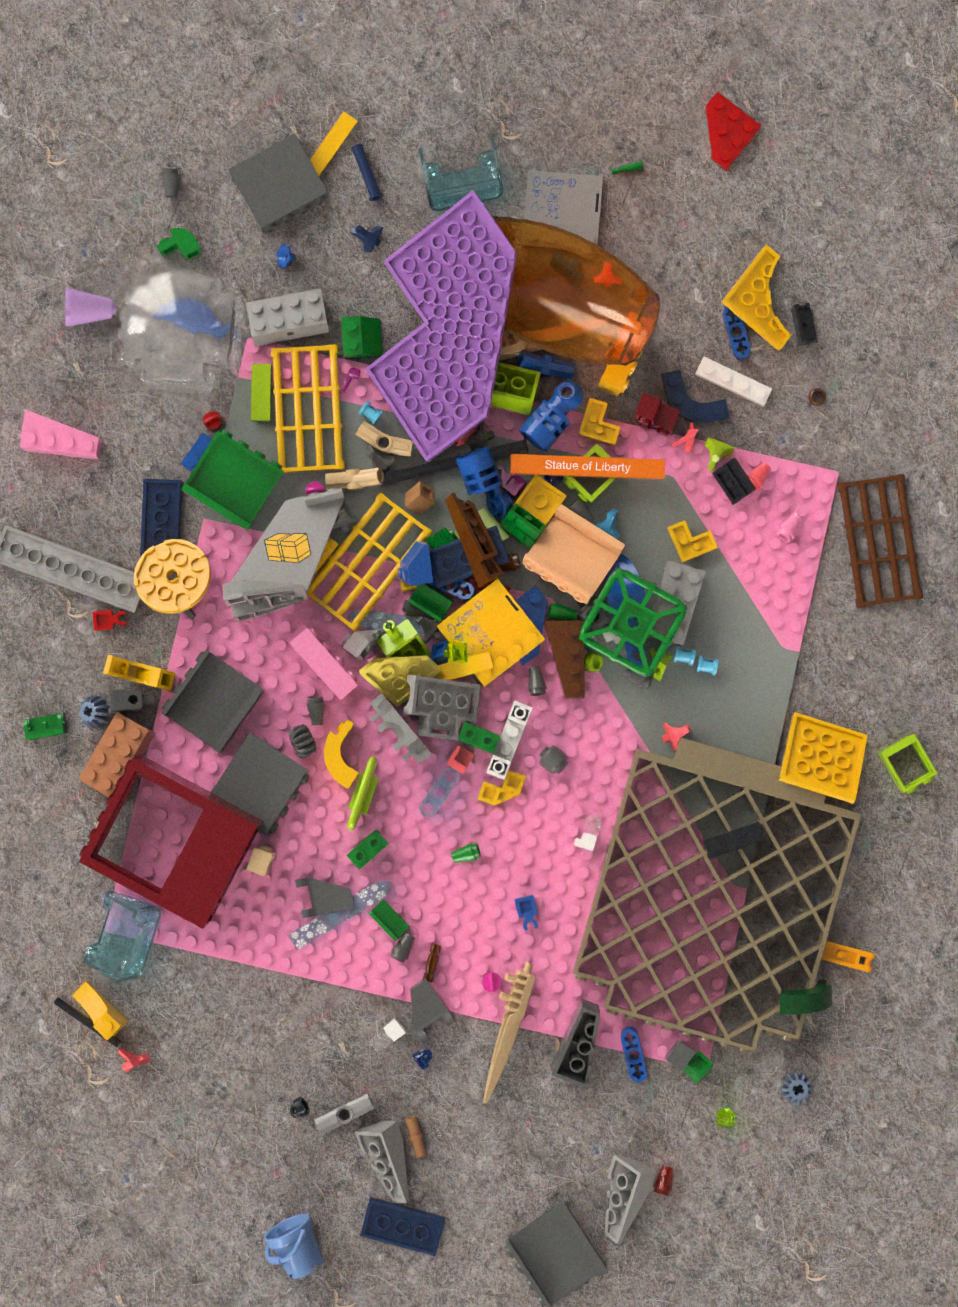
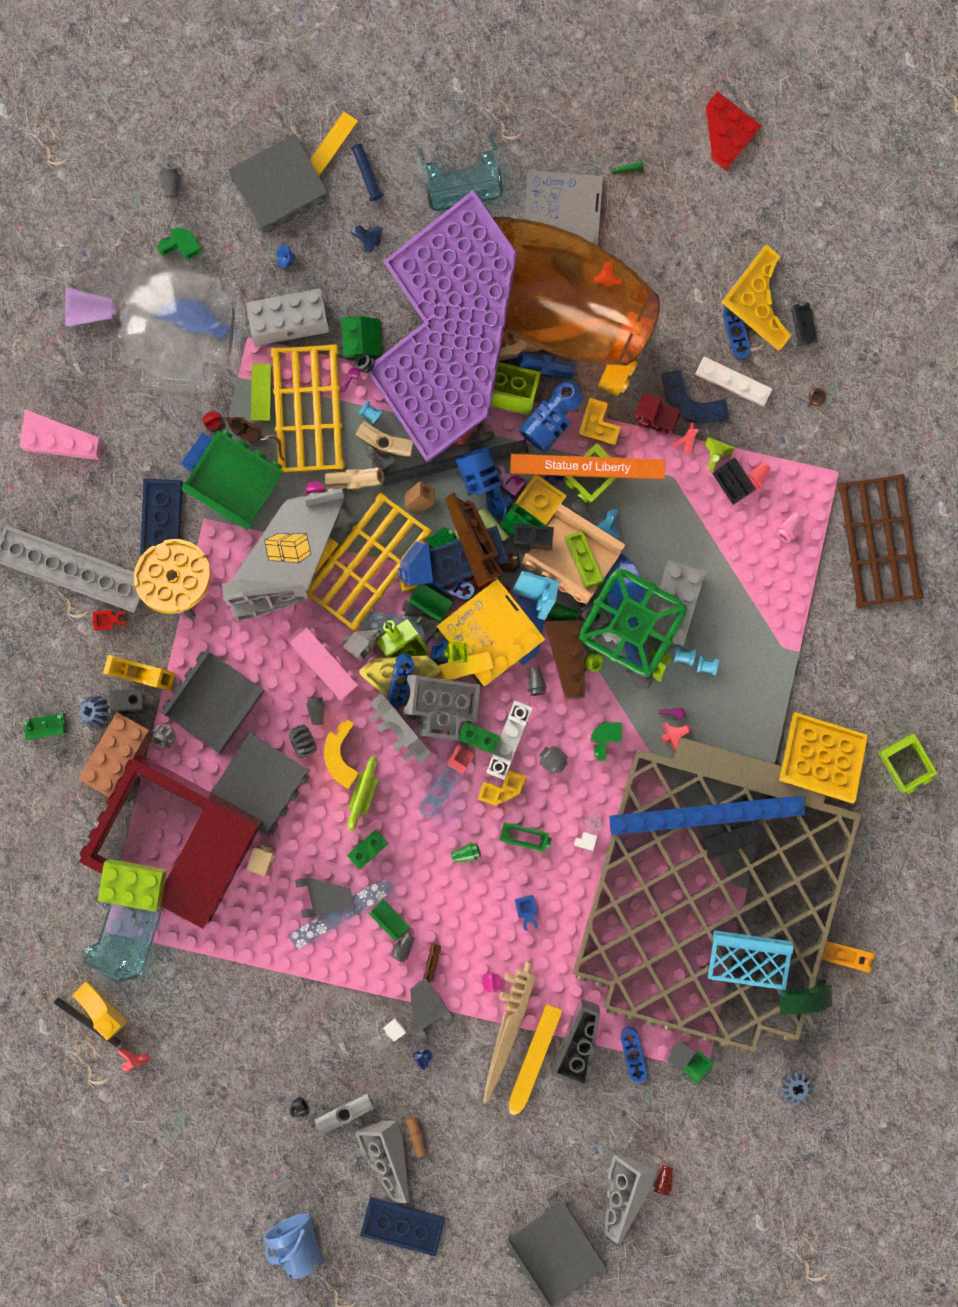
(132, 885): none -> lime brick
(163, 736): none -> light grey gear
(250, 432): none -> reddish brown animal
(364, 359): none -> black bush
(397, 673): none -> blue beam
(533, 536): none -> black hinge
(534, 1058): none -> yellow piece
(538, 589): none -> medium azure bracket
(544, 843): none -> green window
(584, 560): none -> lime tile
(605, 733): none -> green brick
(679, 712): none -> magenta hand
(688, 546): yellow plate -> none
(706, 815): none -> blue plate
(725, 1118): clear neon green tile -> none
(755, 943): none -> medium azure fence

